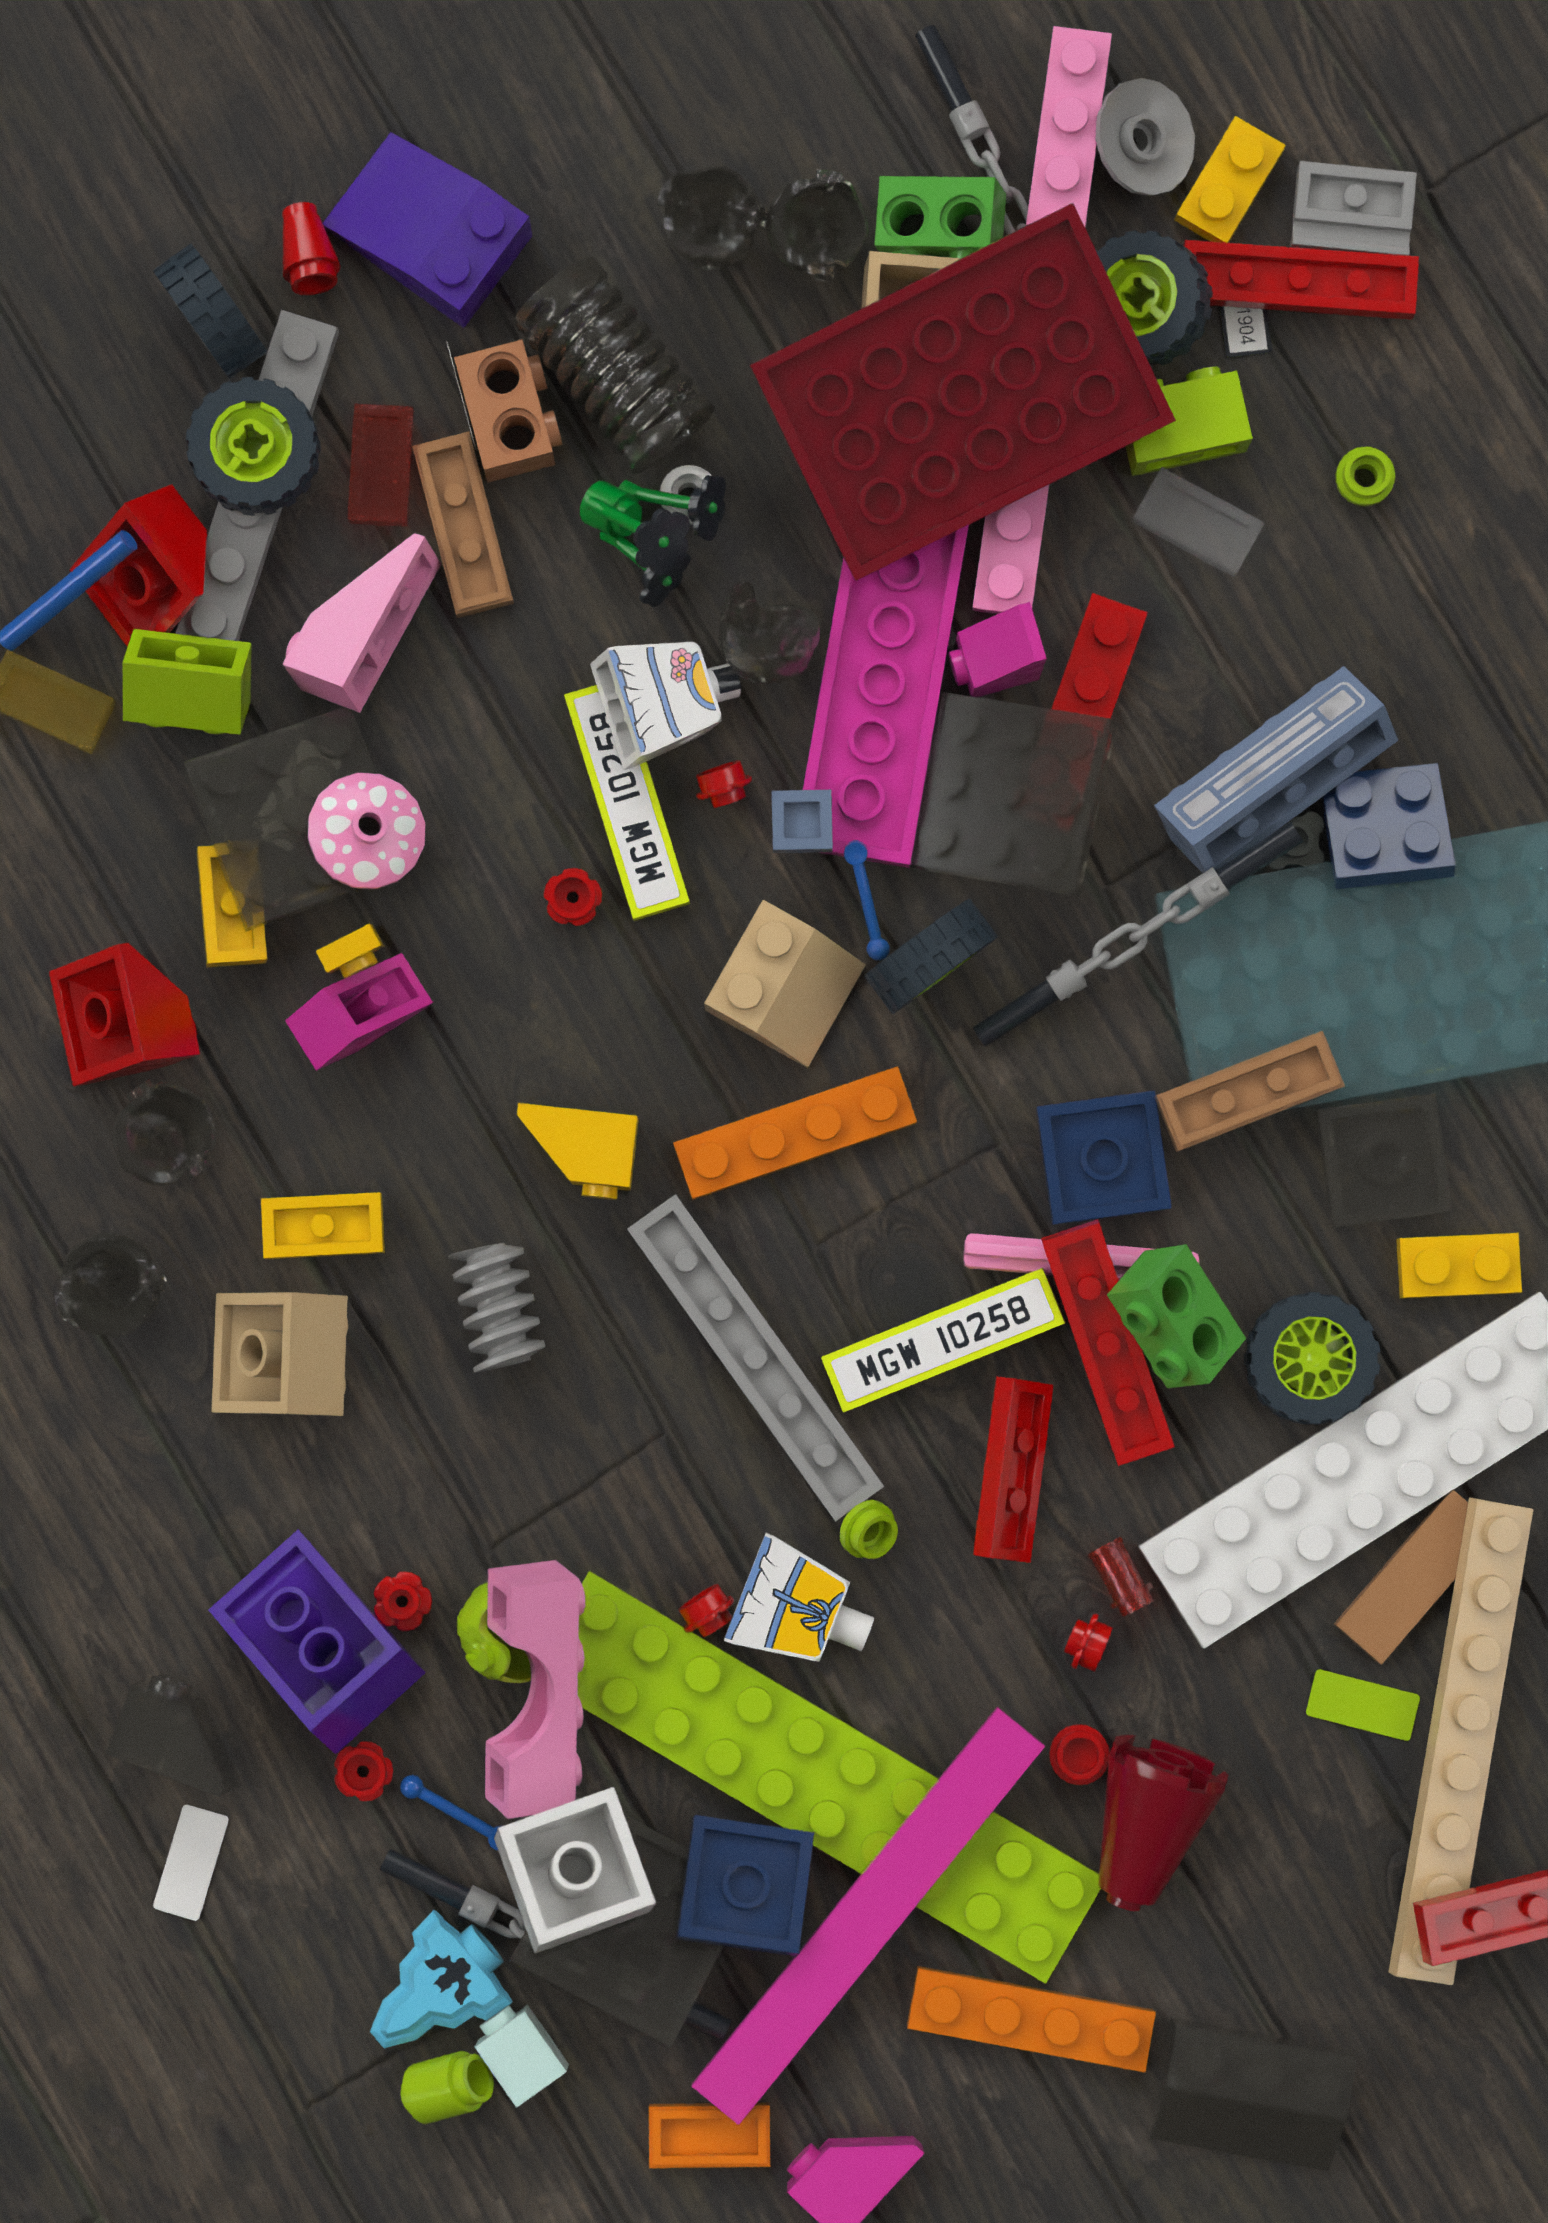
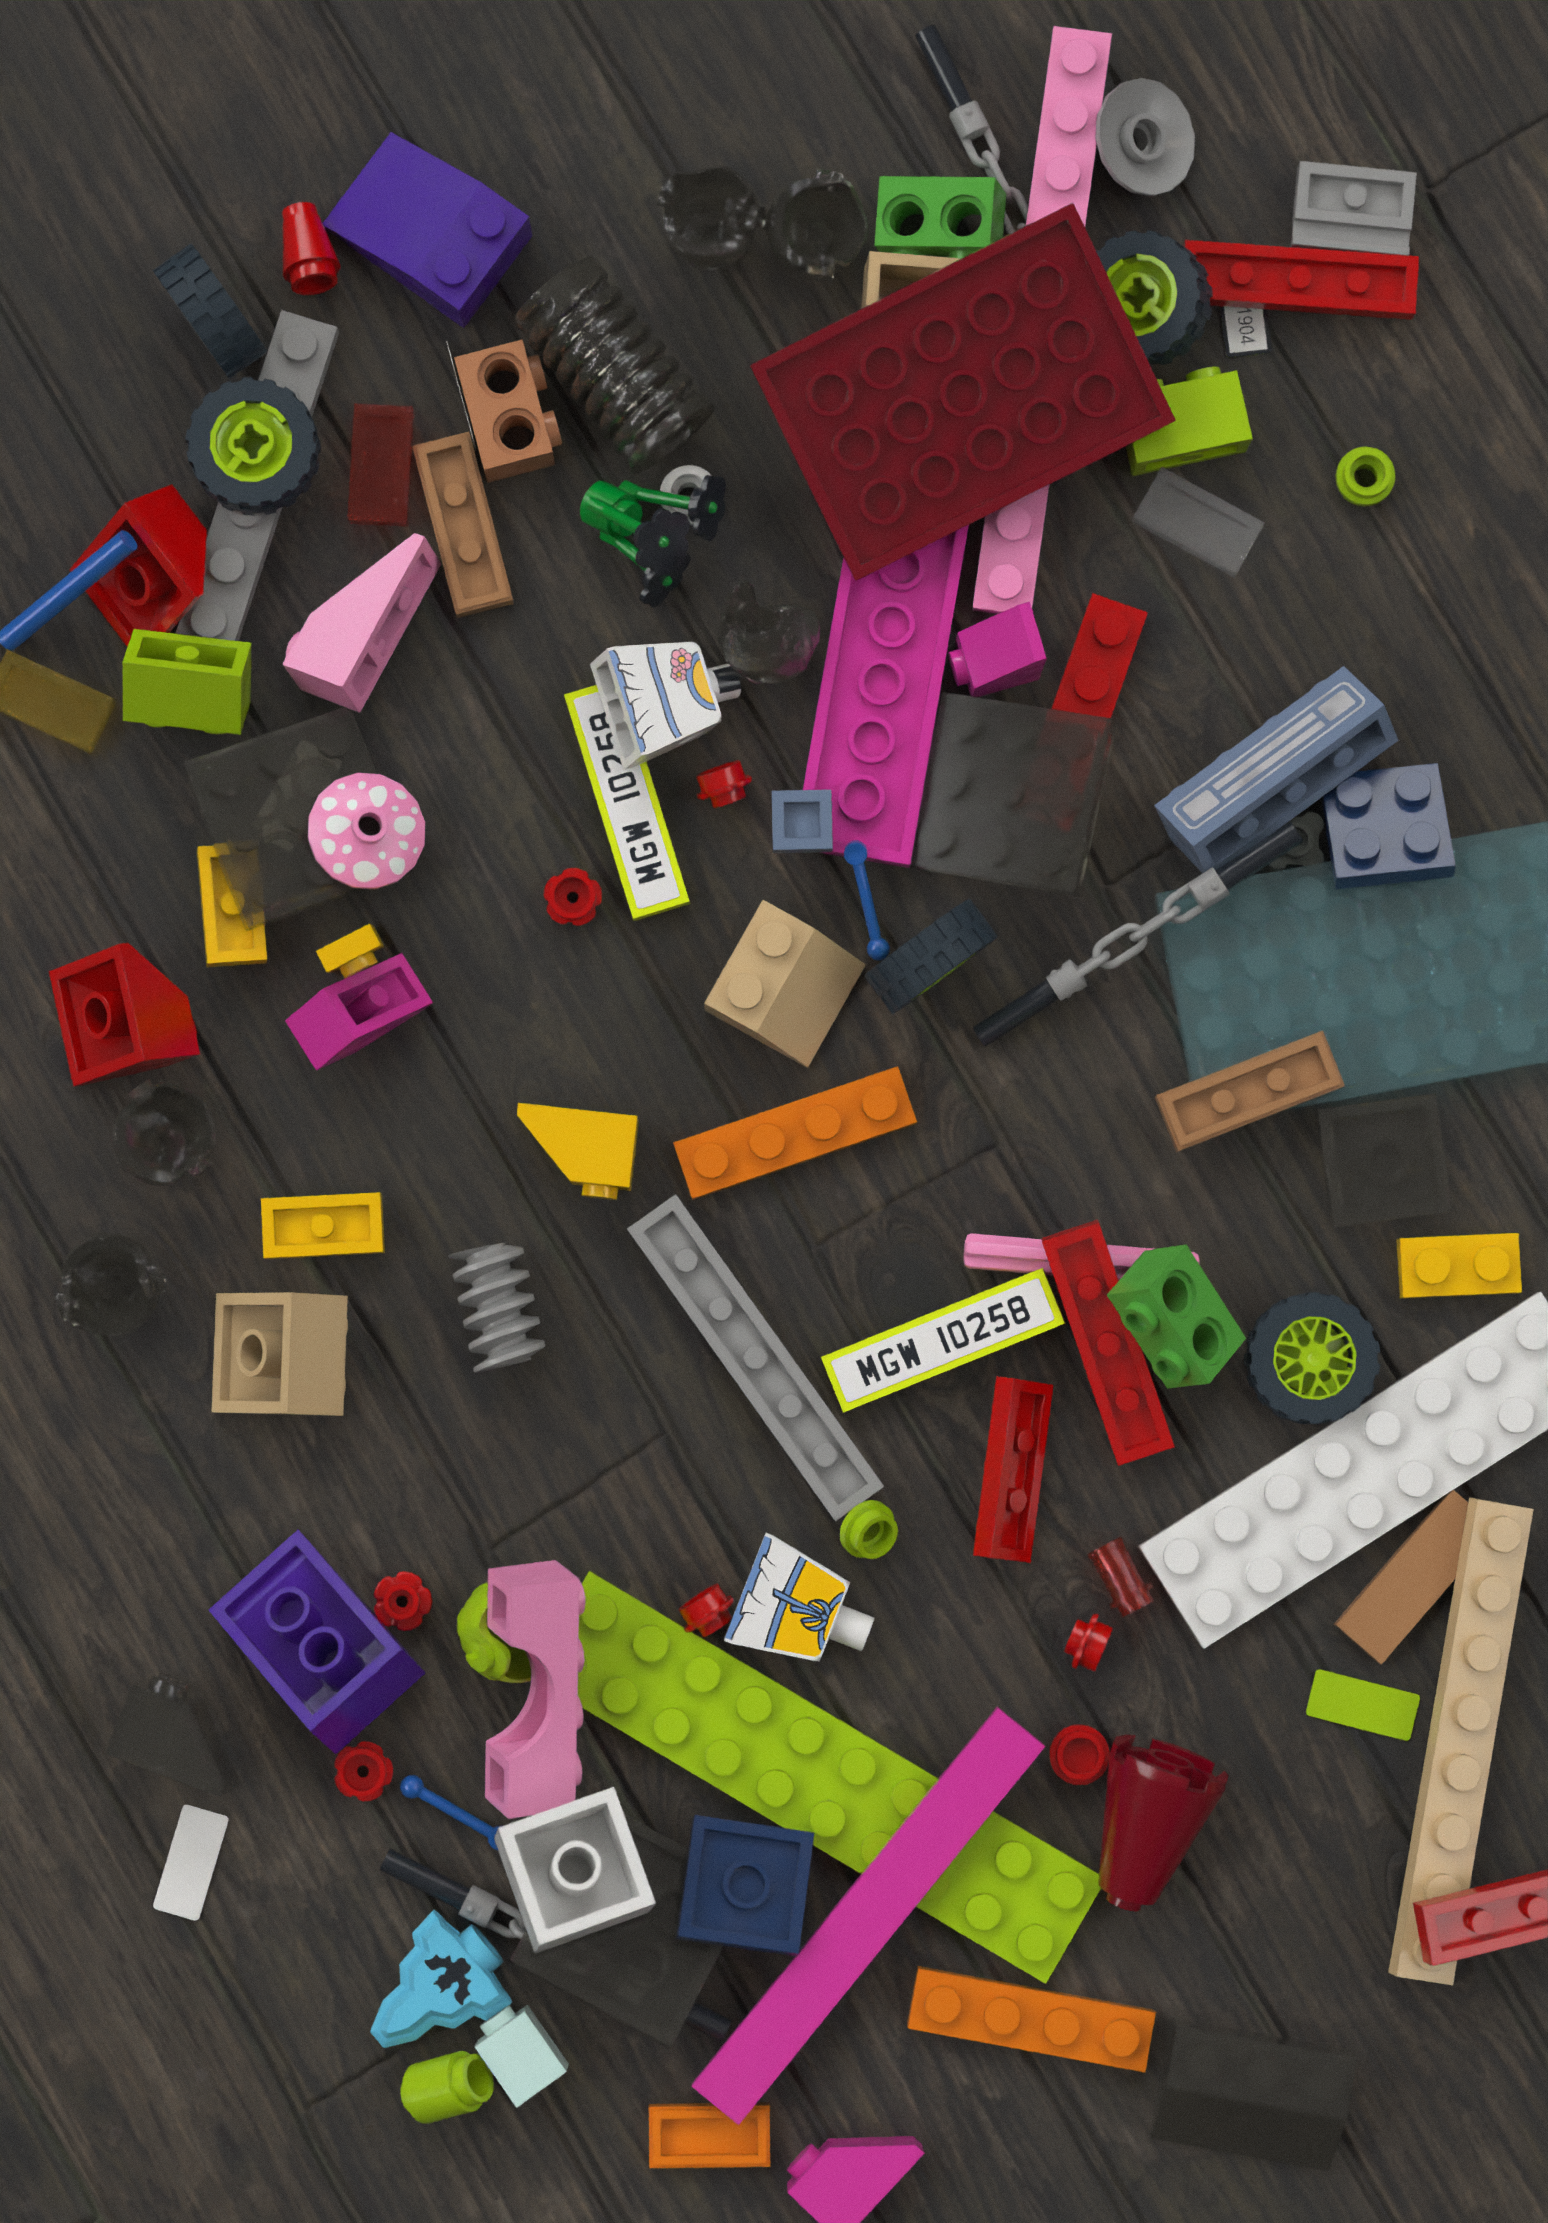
(1103, 1158): dark blue plate -> none
(1230, 182): yellow plate -> none

